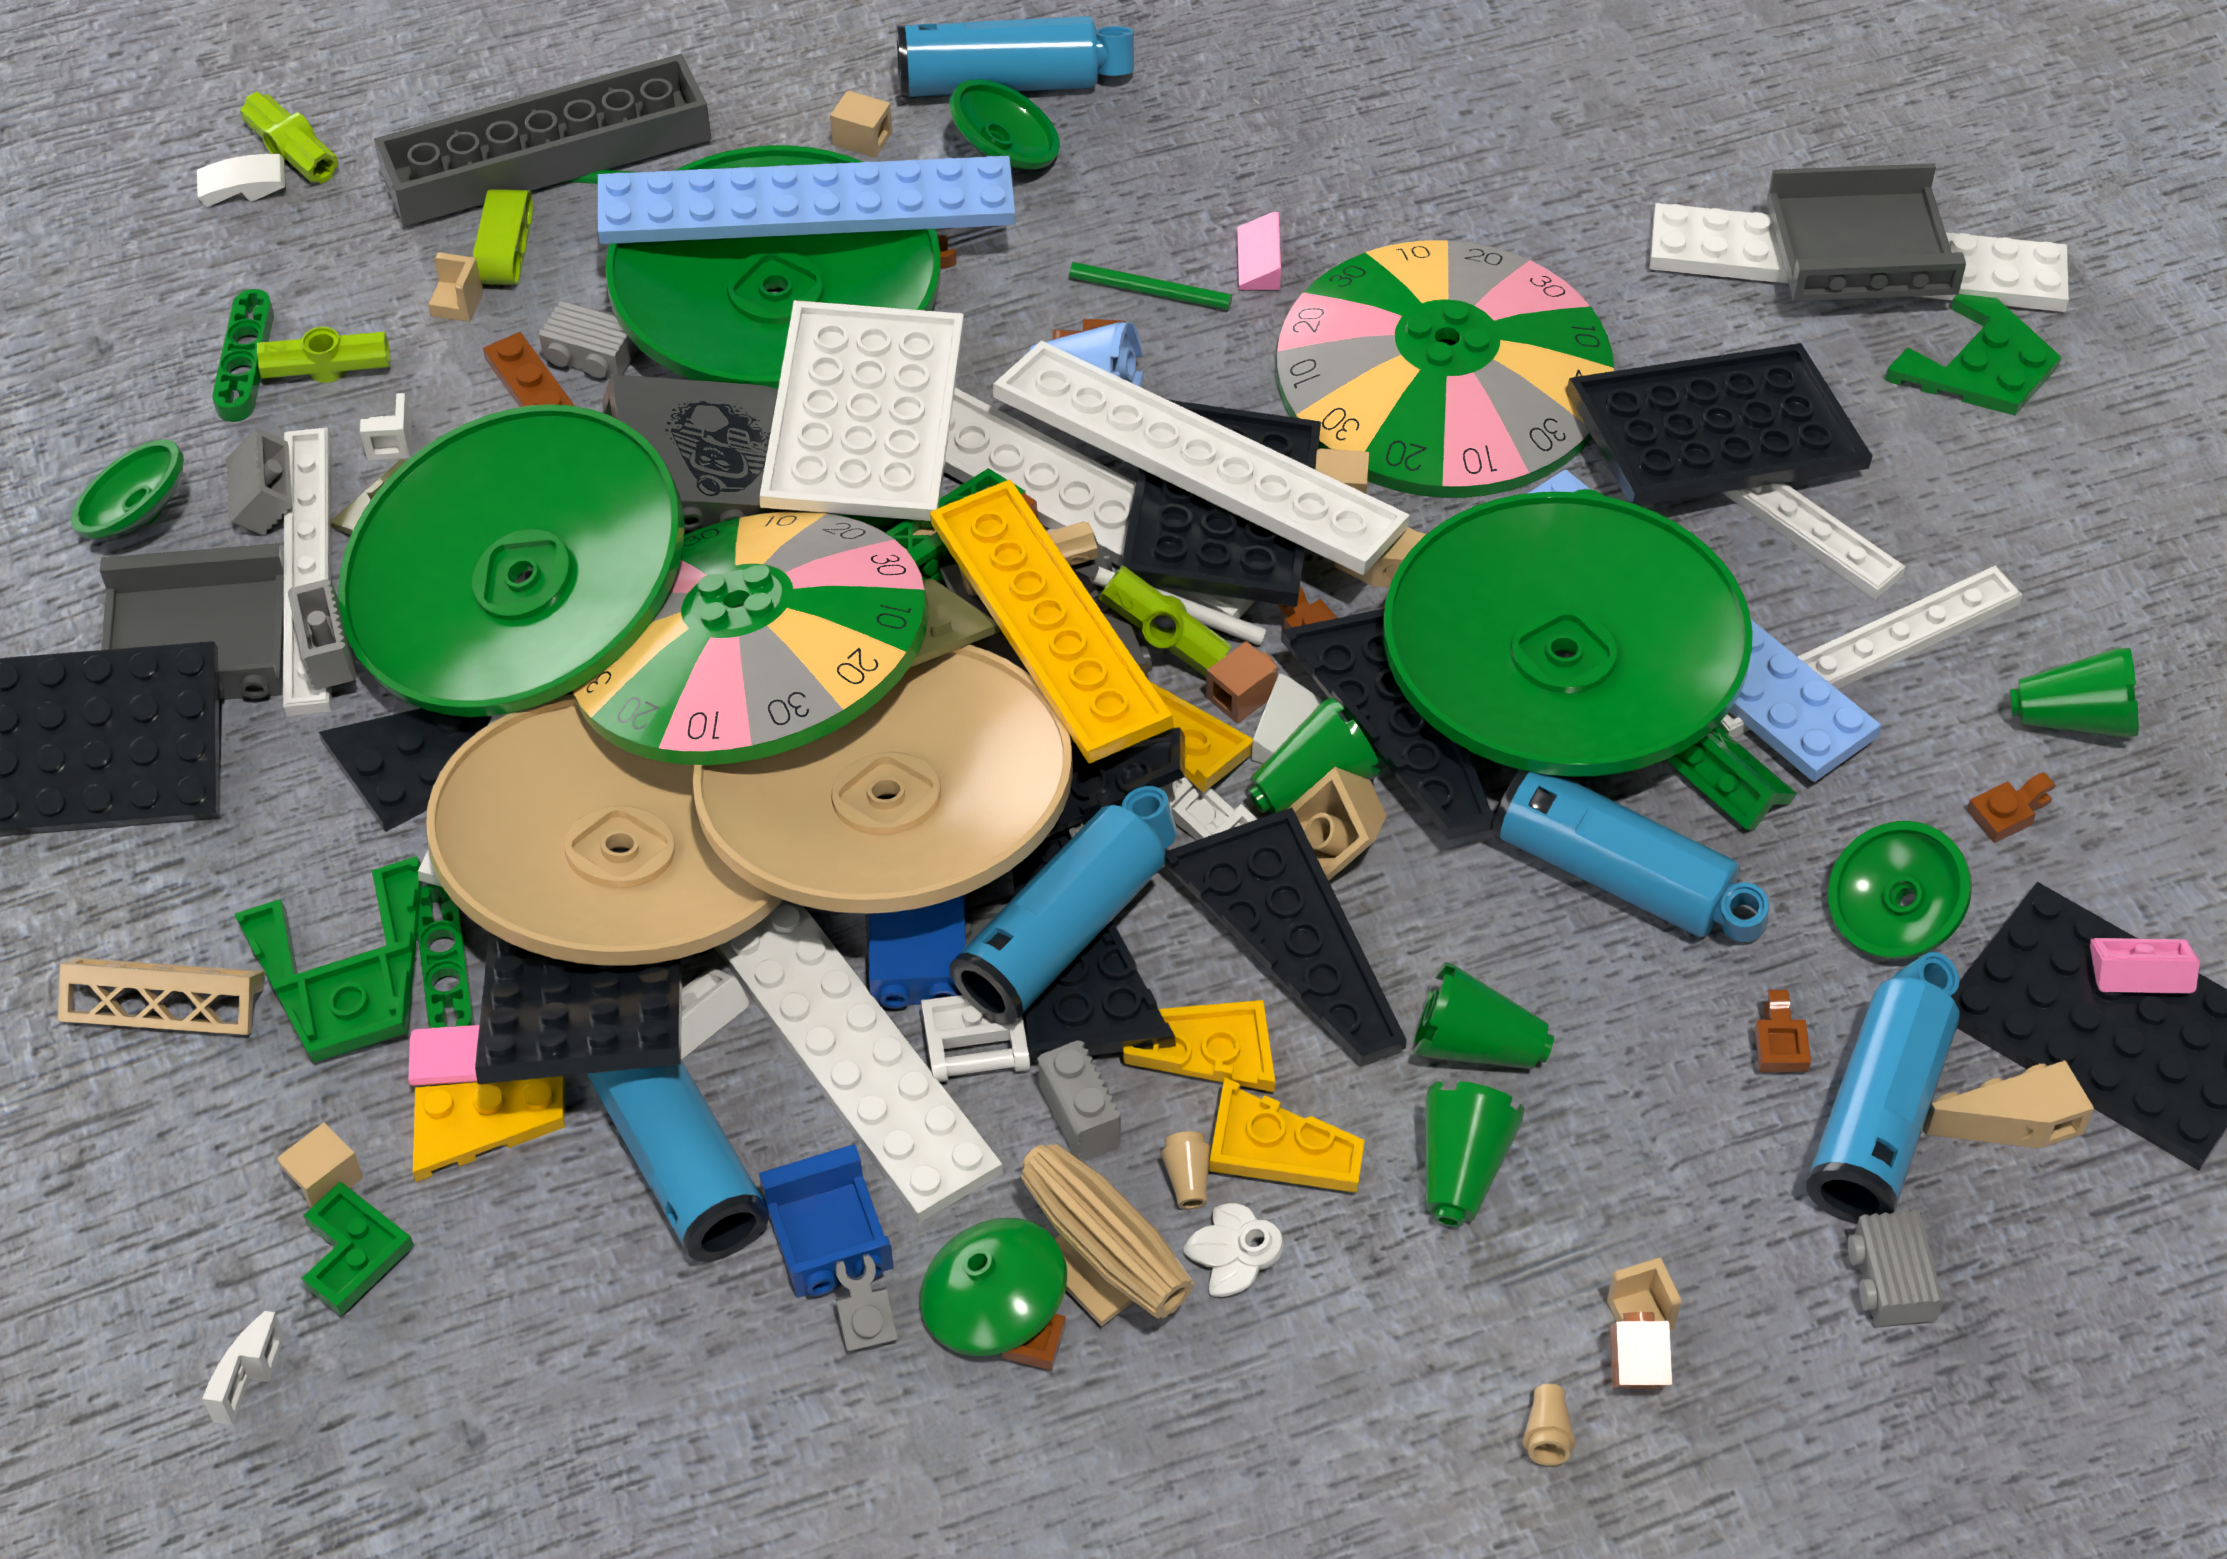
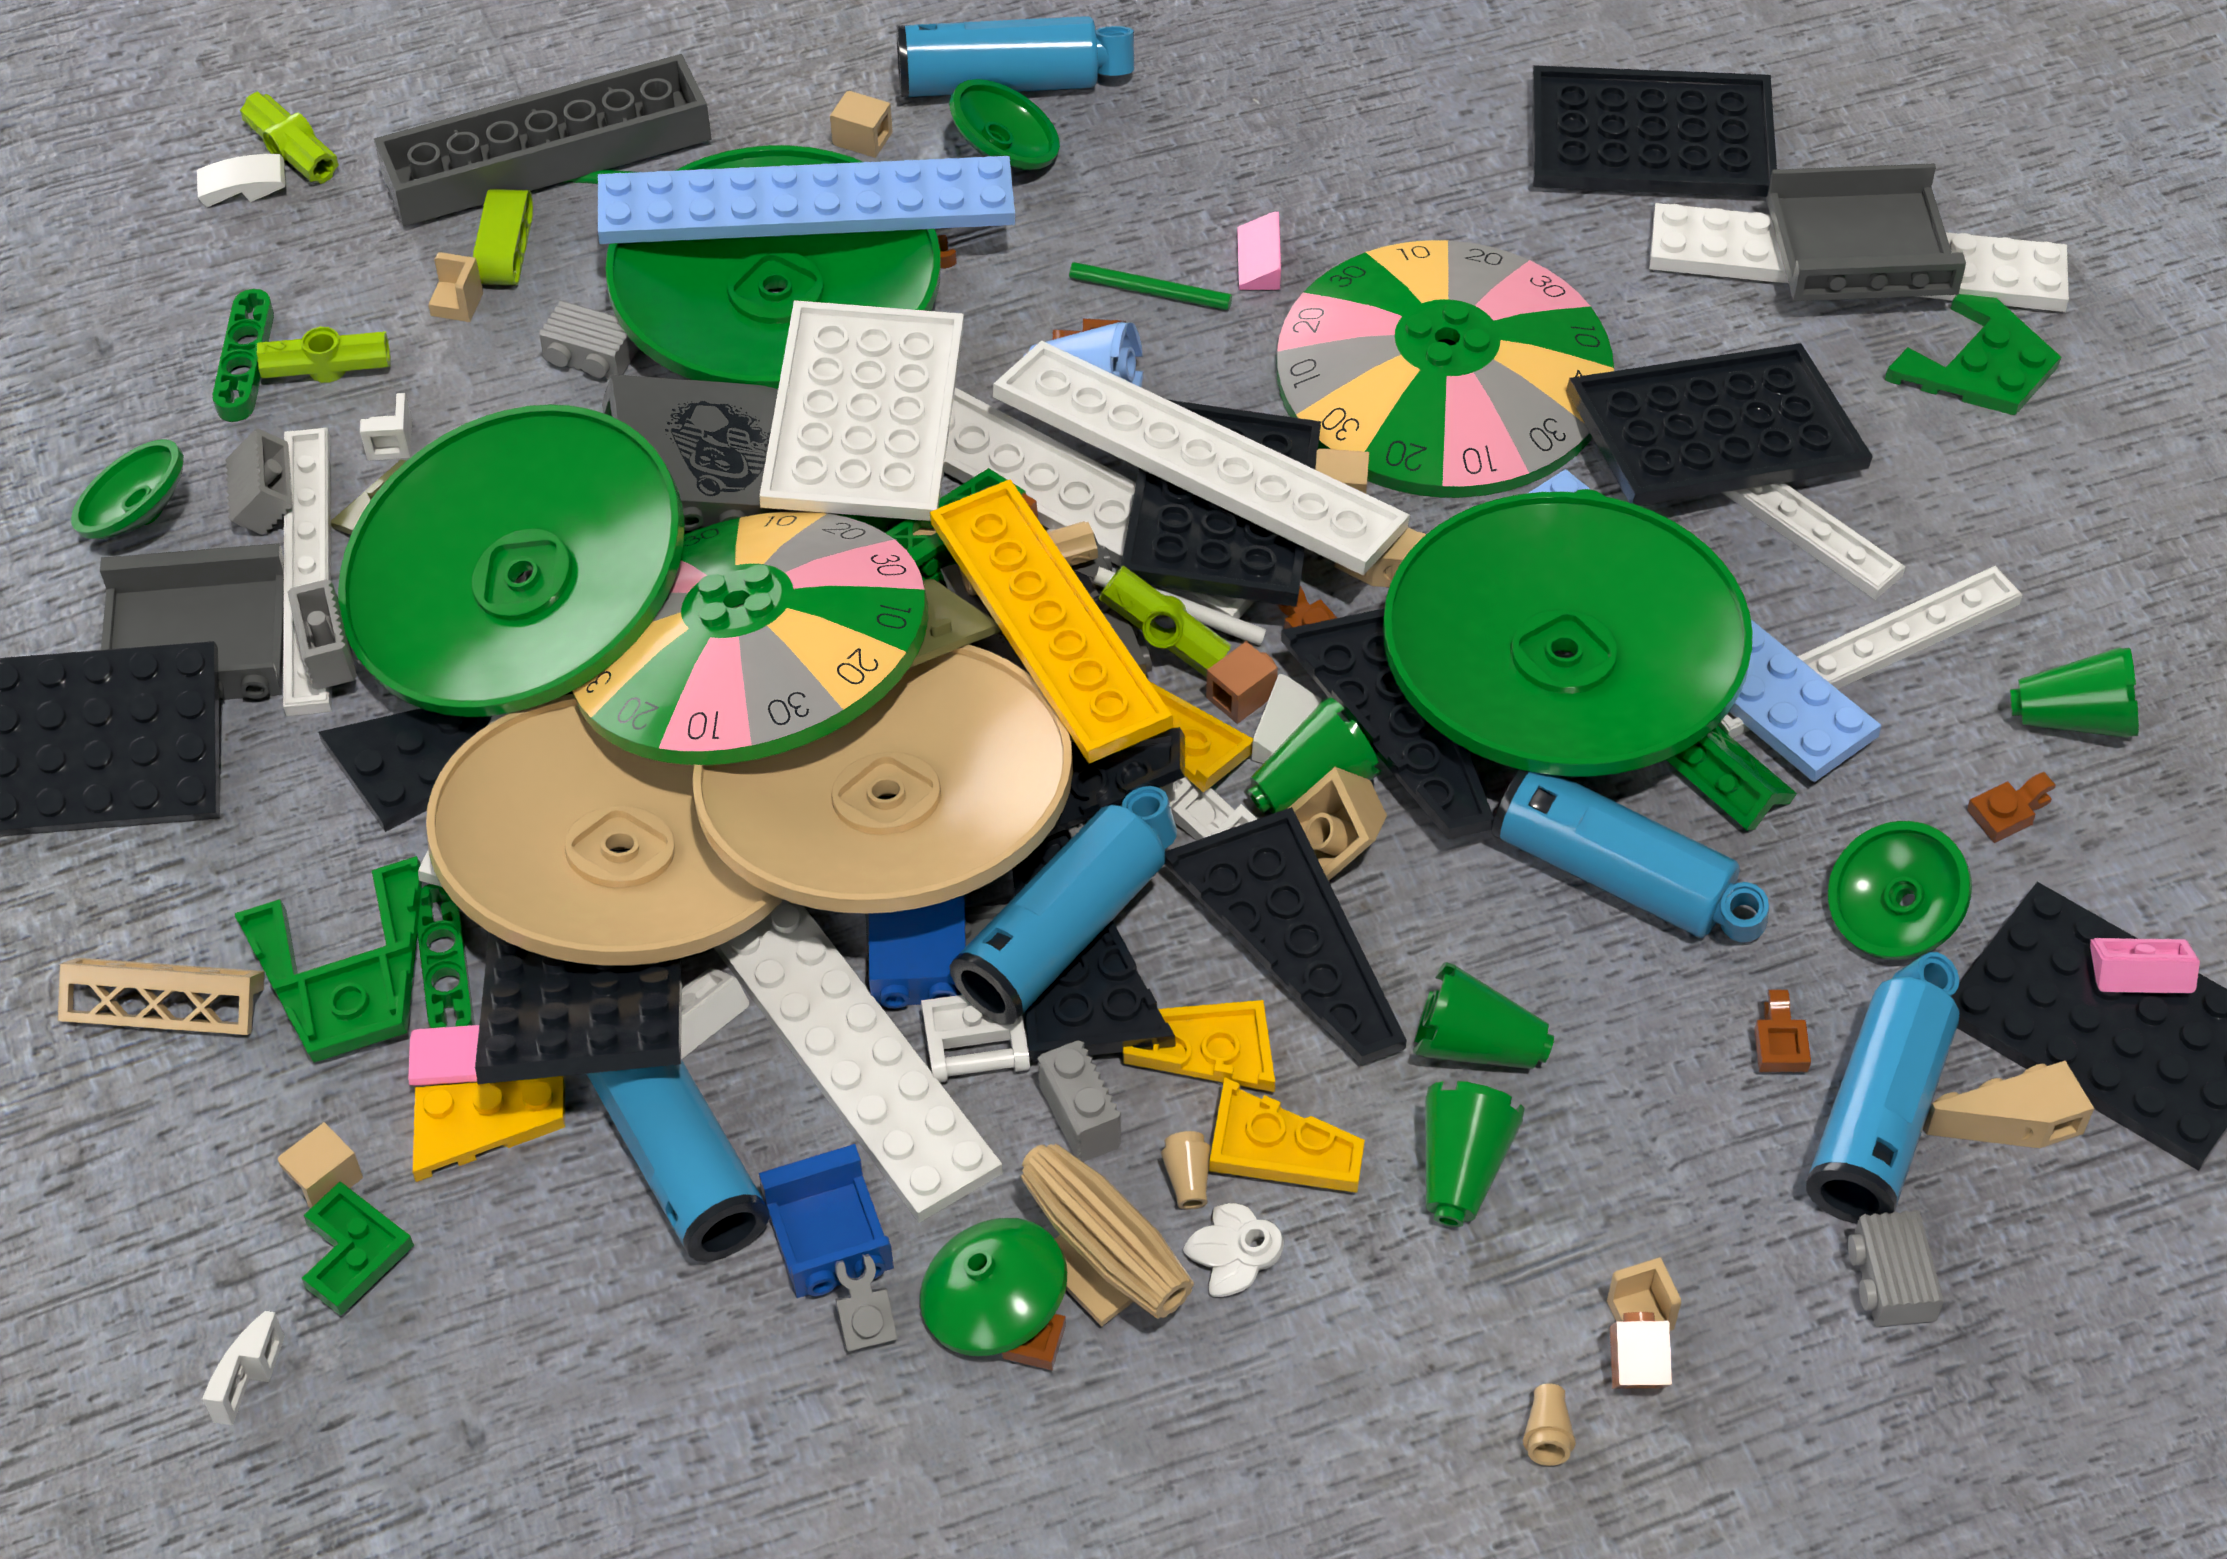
(524, 372): dark orange plate -> none
(1652, 130): none -> black plate

